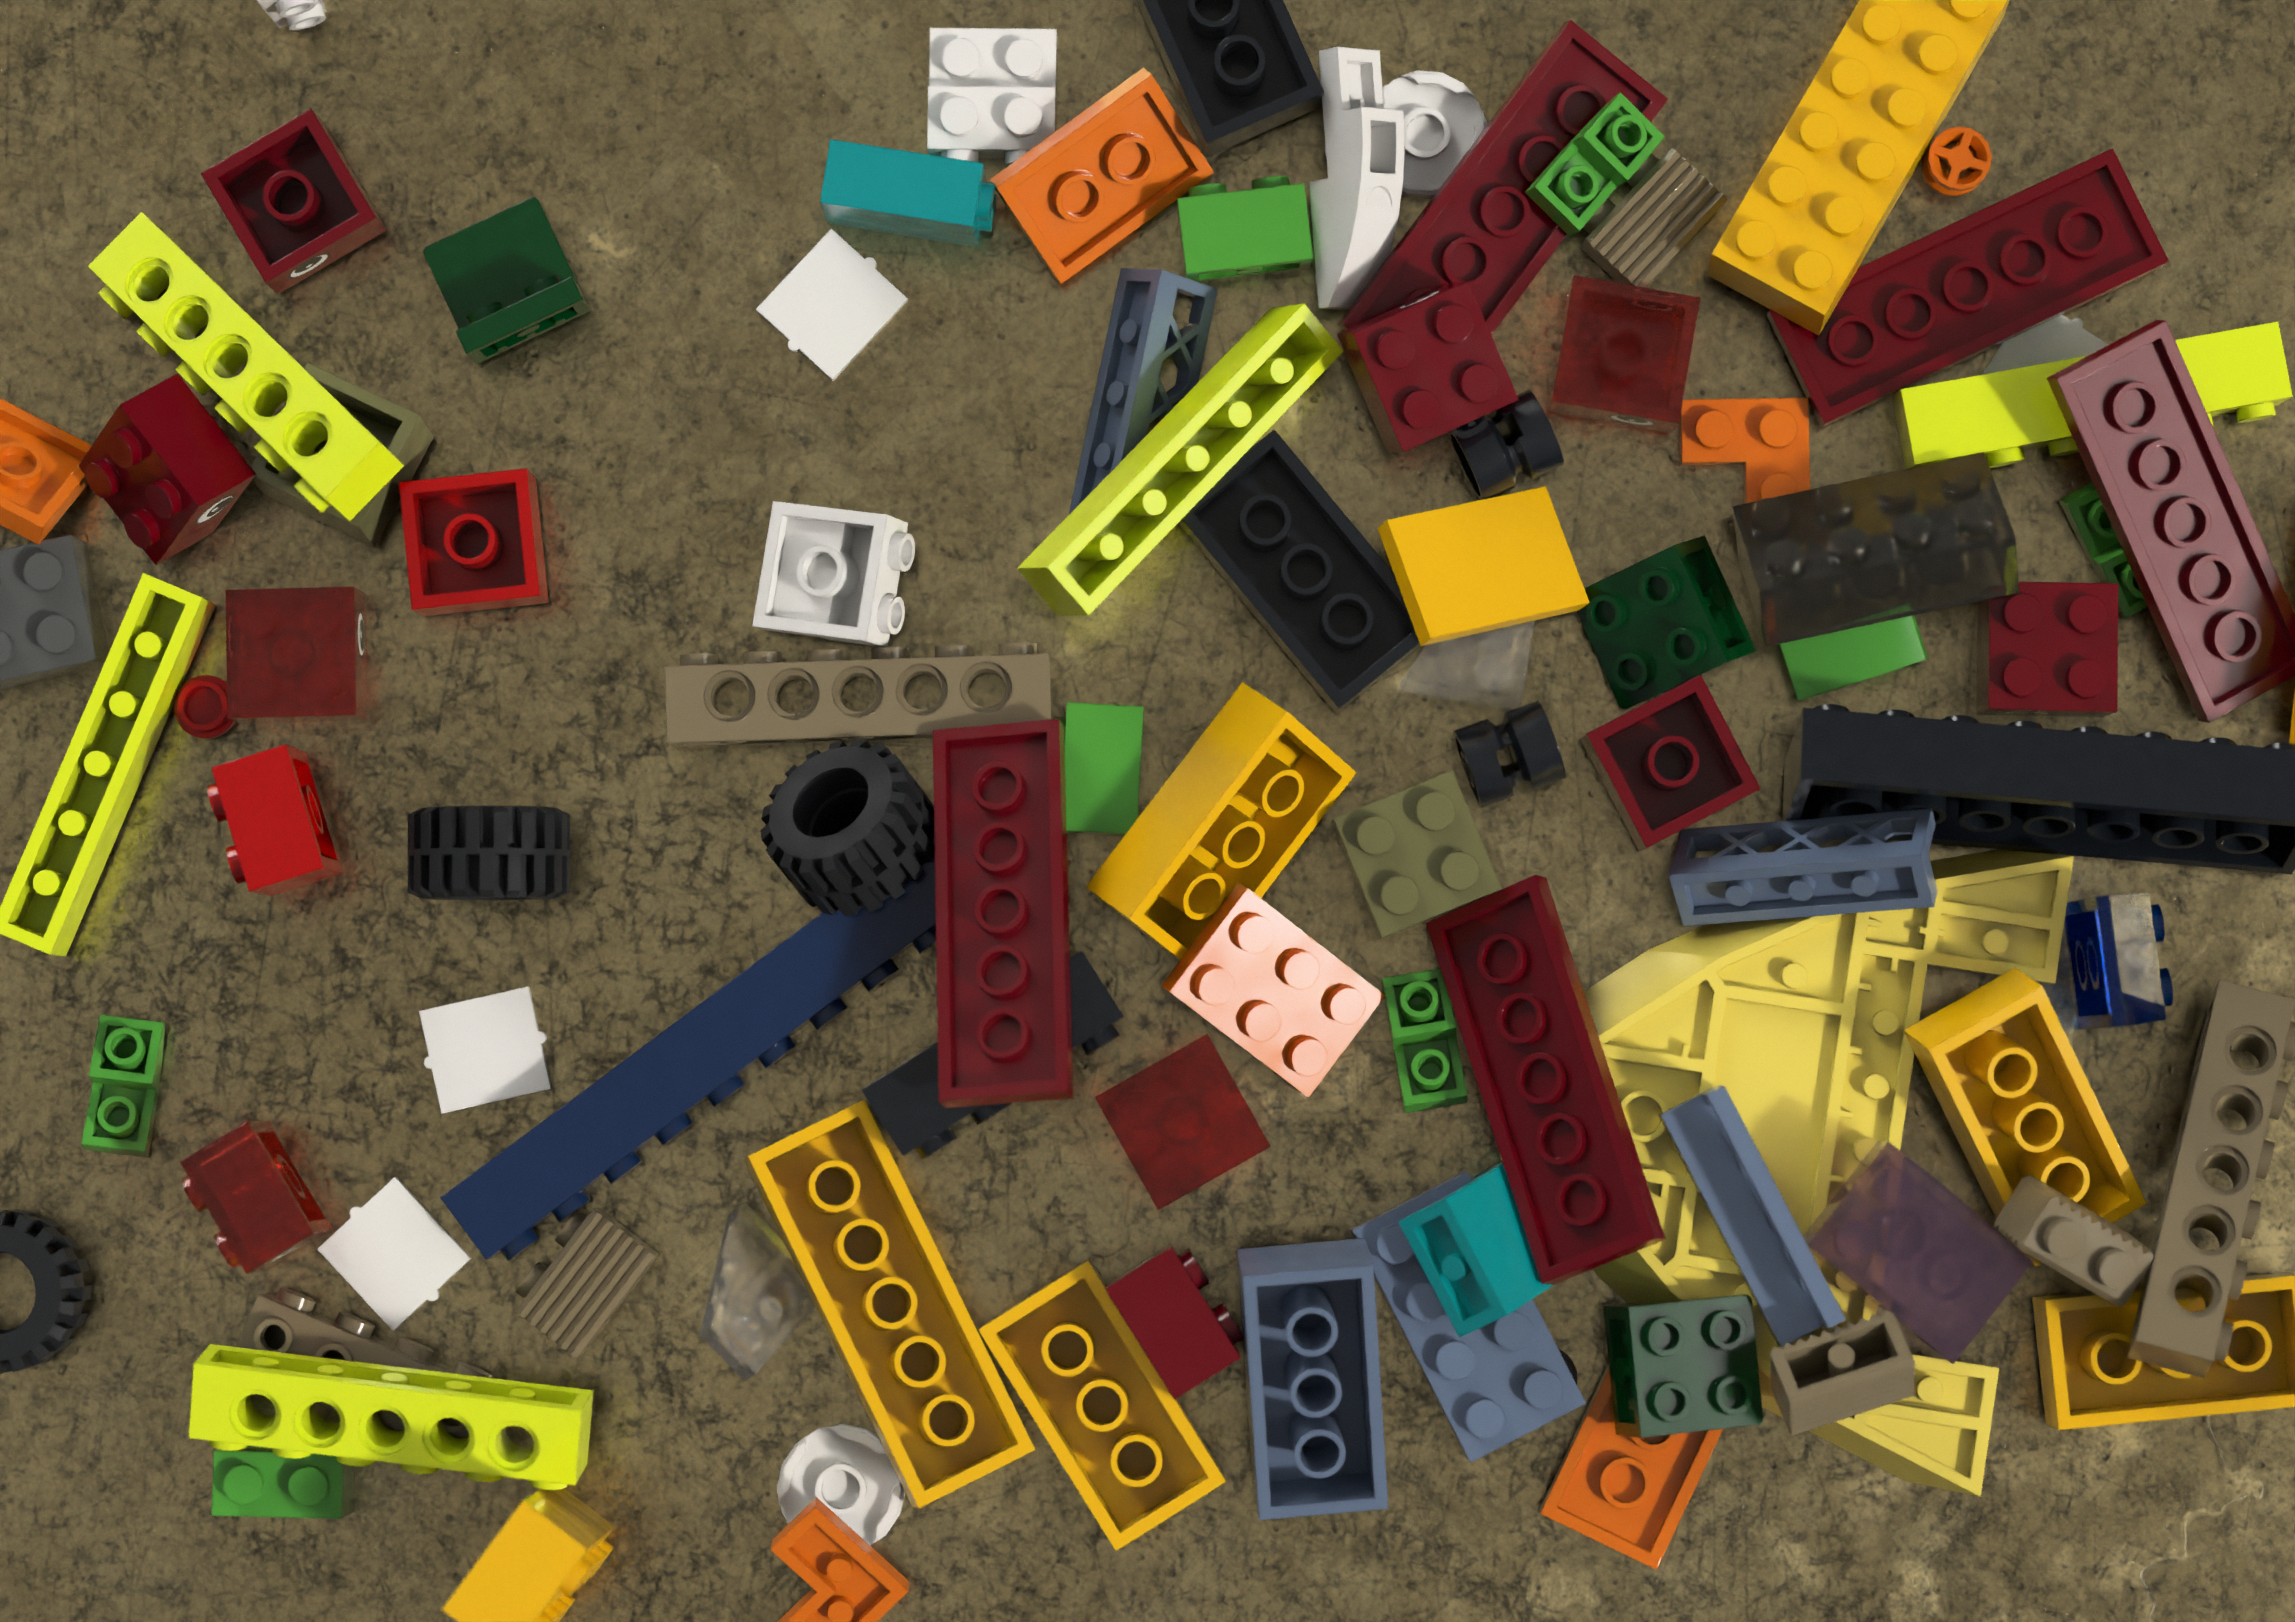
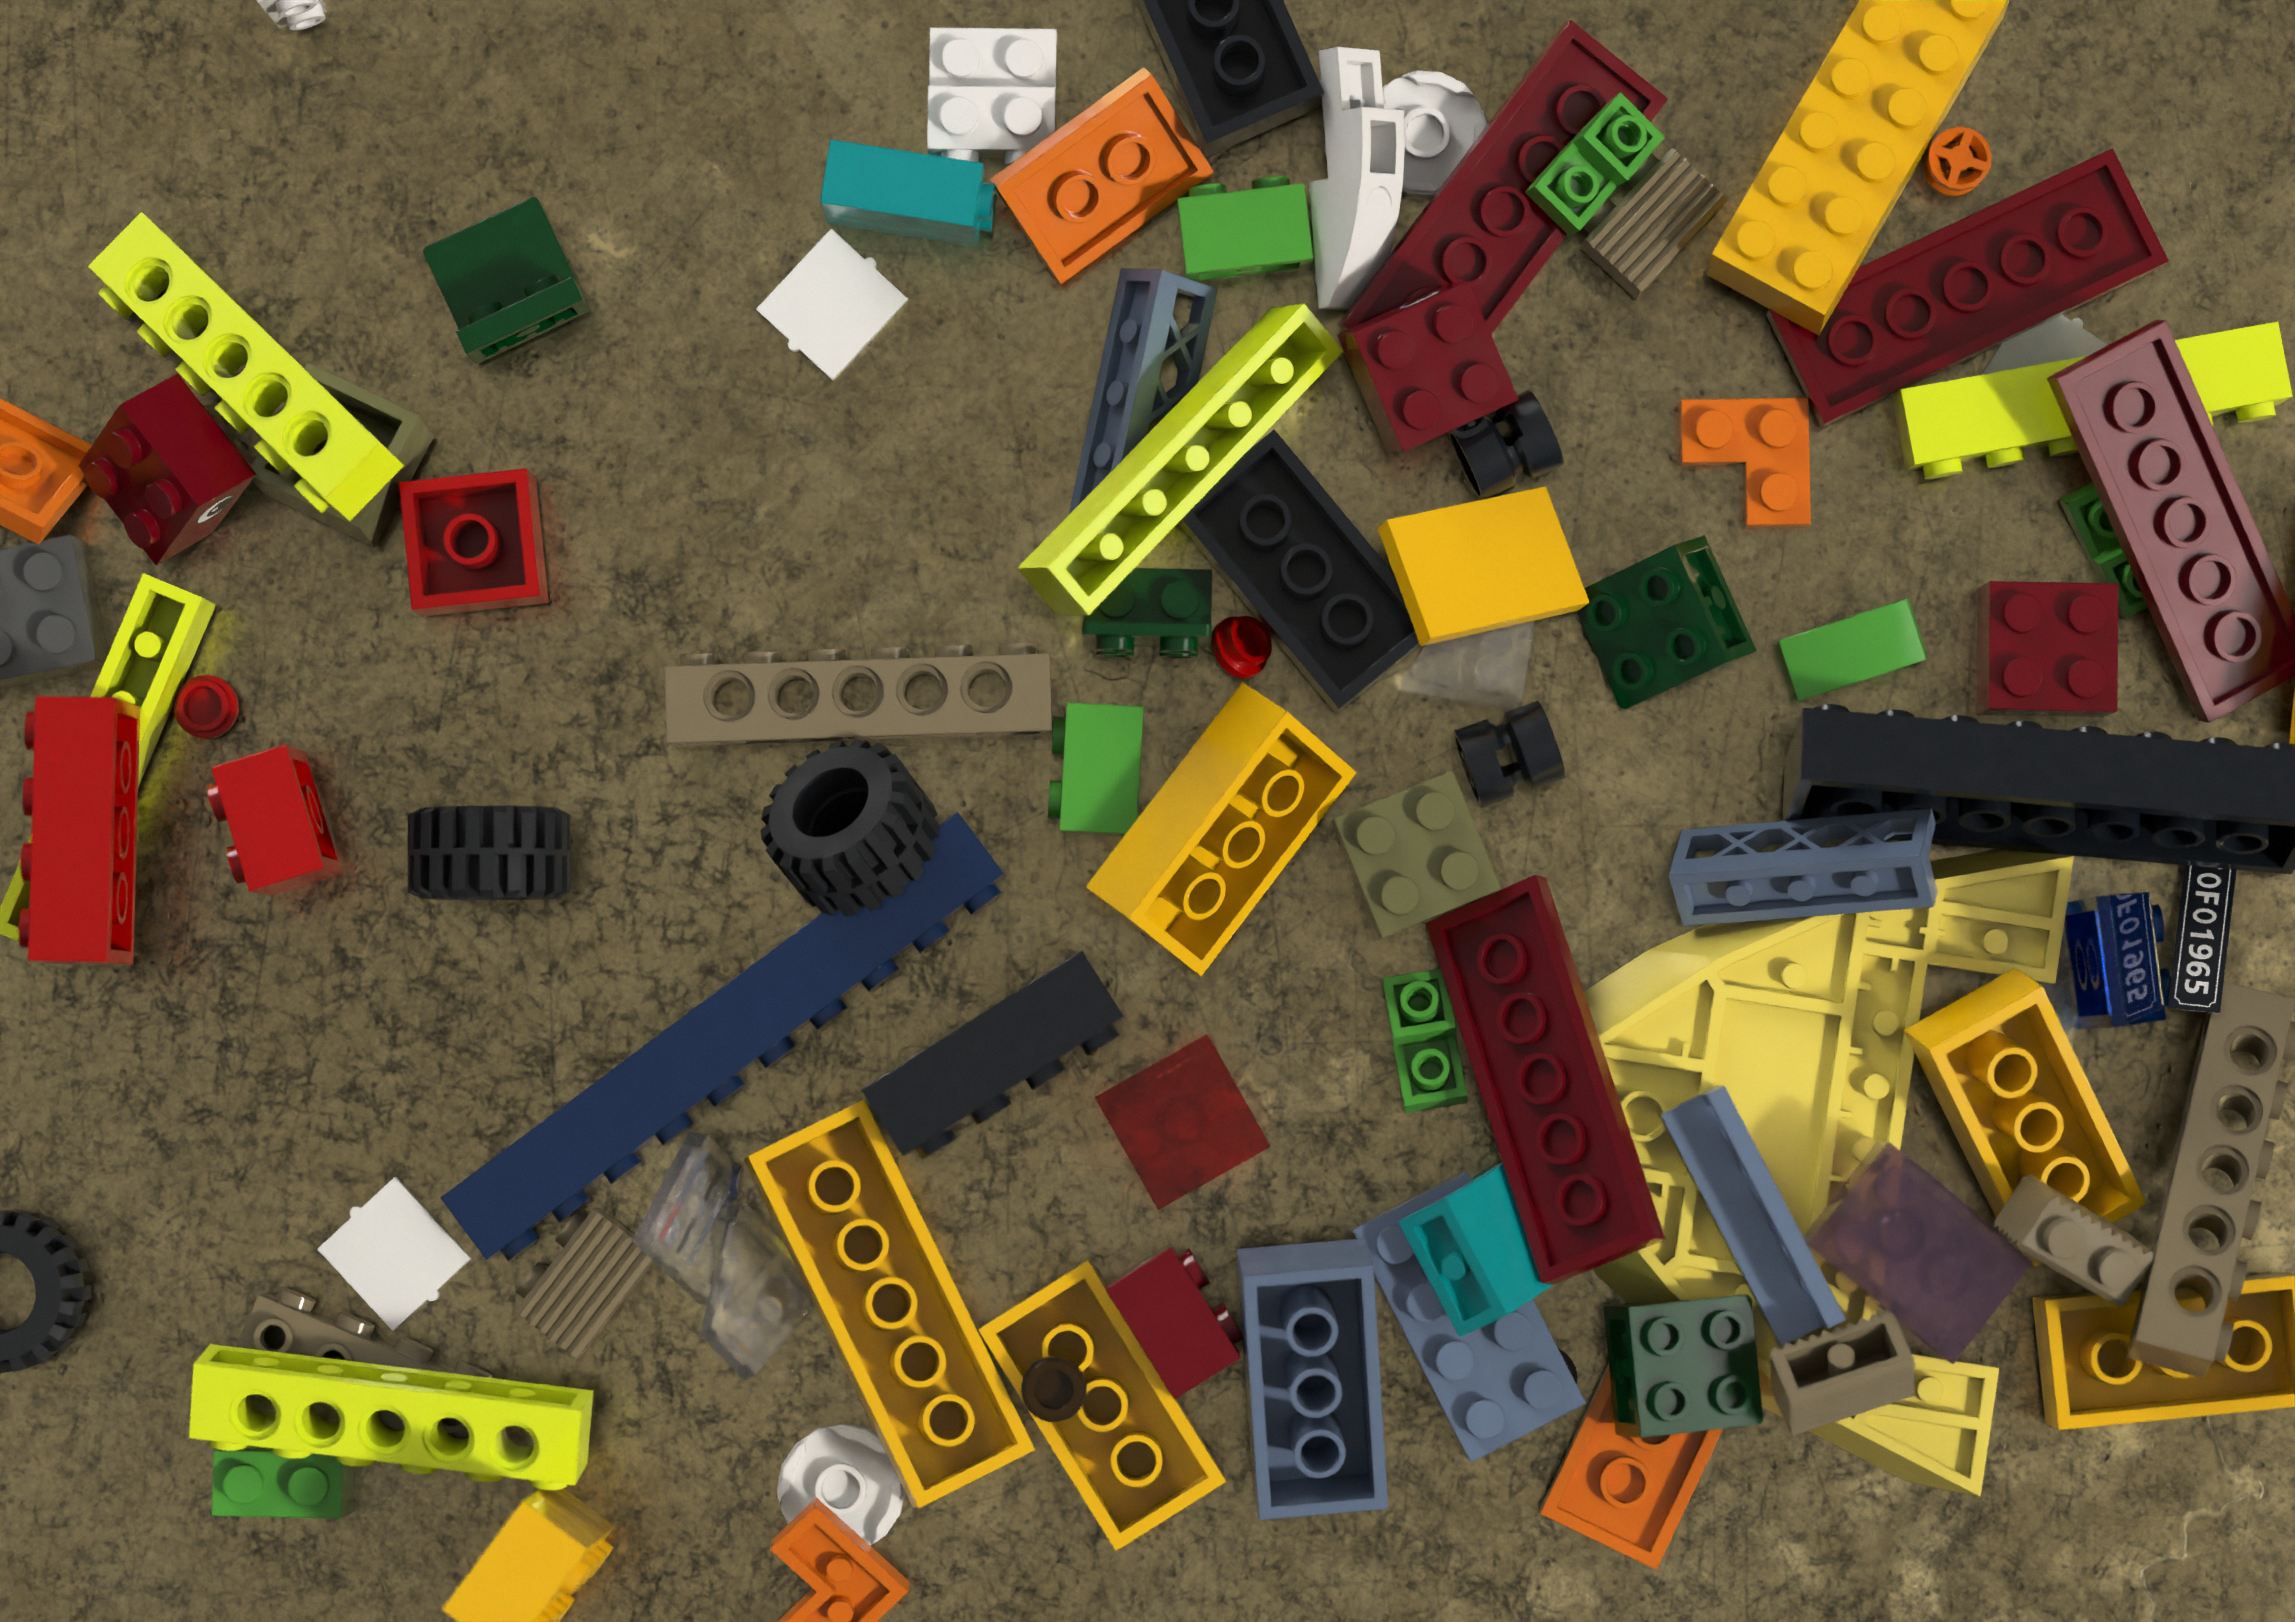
(81, 830): none -> red brick
(124, 1086): bright green slope -> none
(254, 1197): clear red brick -> none
(293, 201): dark red brick -> none
(296, 655): clear red brick -> none
(485, 1050): white piece -> none
(691, 1214): none -> clear wing
(833, 574): white plate -> none
(1002, 914): dark red plate -> none
(1054, 1388): none -> dark brown tile
(1154, 610): none -> dark green bracket
(1241, 645): none -> red plate
(1273, 990): plate -> none
(1623, 354): clear red brick -> none
(1670, 763): dark red brick -> none
(1876, 549): clear smoke brick -> none
(2202, 939): none -> black sticker

